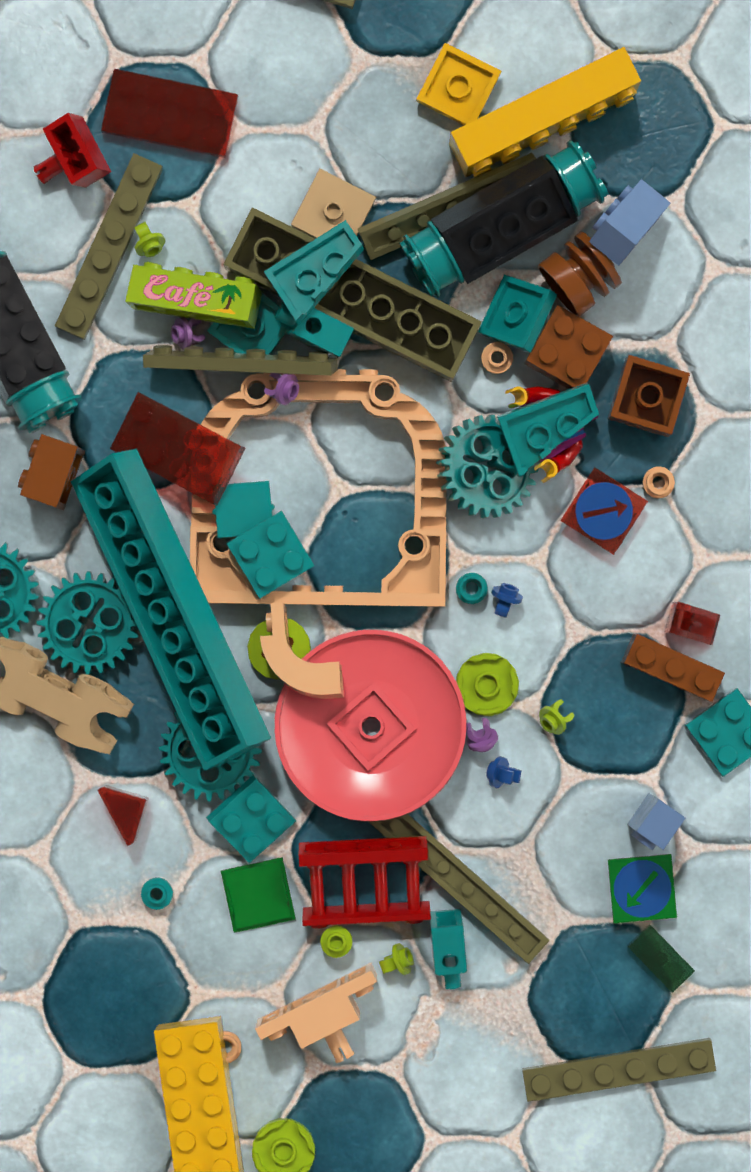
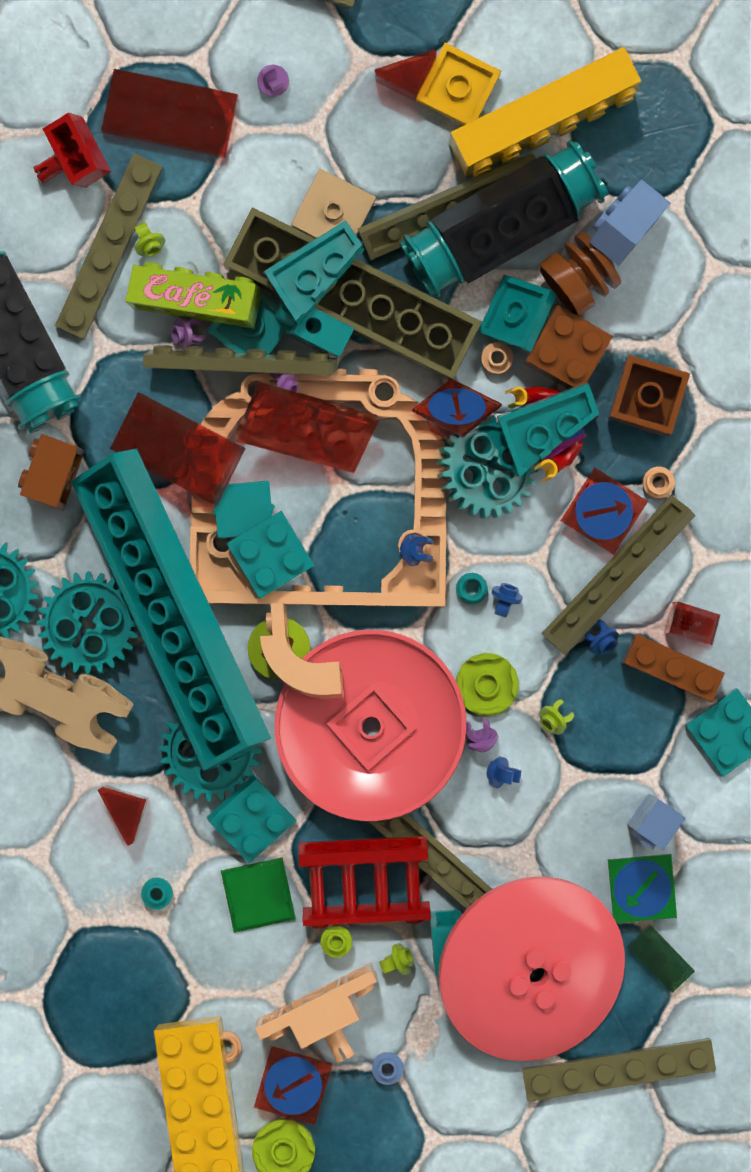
(273, 80): none -> medium lavender plate
(293, 1085): none -> piece
(306, 427): none -> clear red plate
(391, 1058): none -> medium blue plate
(407, 75): none -> clear red slope
(412, 549): none -> blue plate
(455, 409): none -> piece
(509, 936): none -> coral dish
(604, 641): none -> blue plate
(618, 574): none -> olive plate

